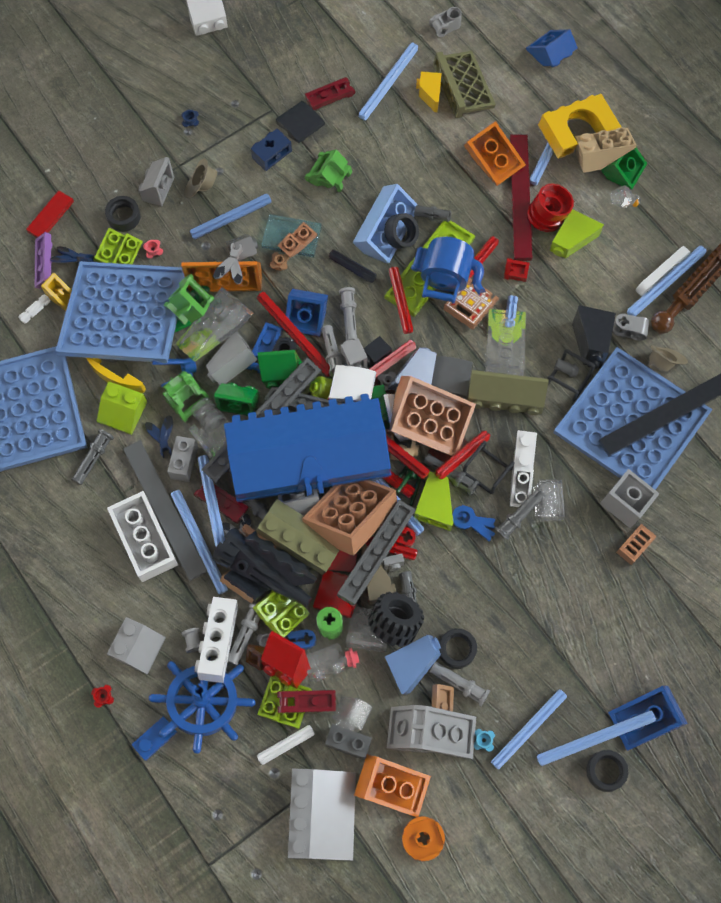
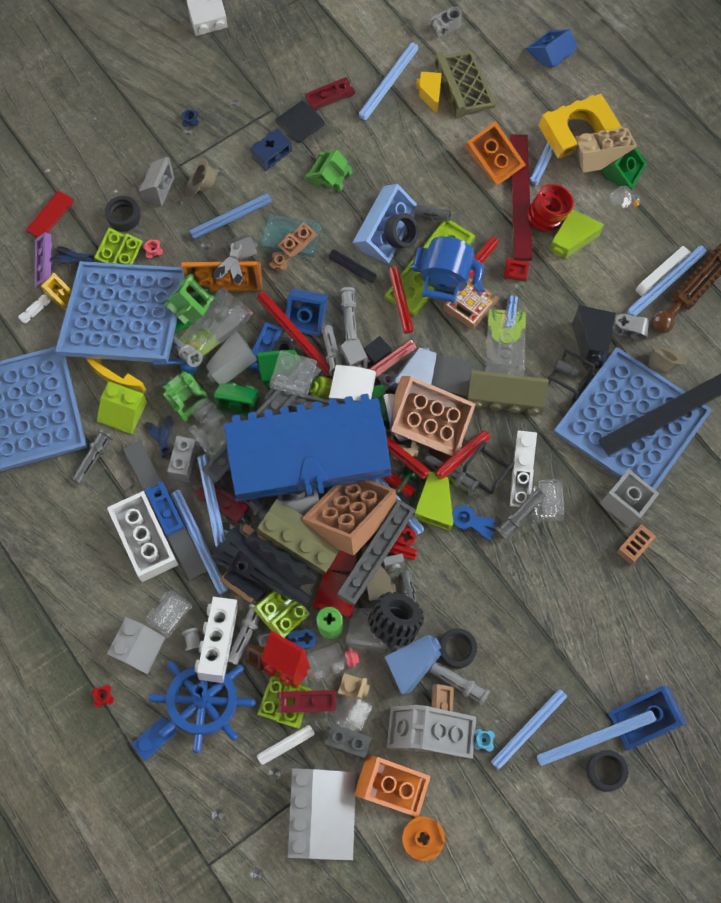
(165, 509): none -> blue plate
(168, 613): none -> clear brick
(186, 352): none -> light grey pin
(293, 373): none -> clear bracket
(353, 687): none -> tan bracket

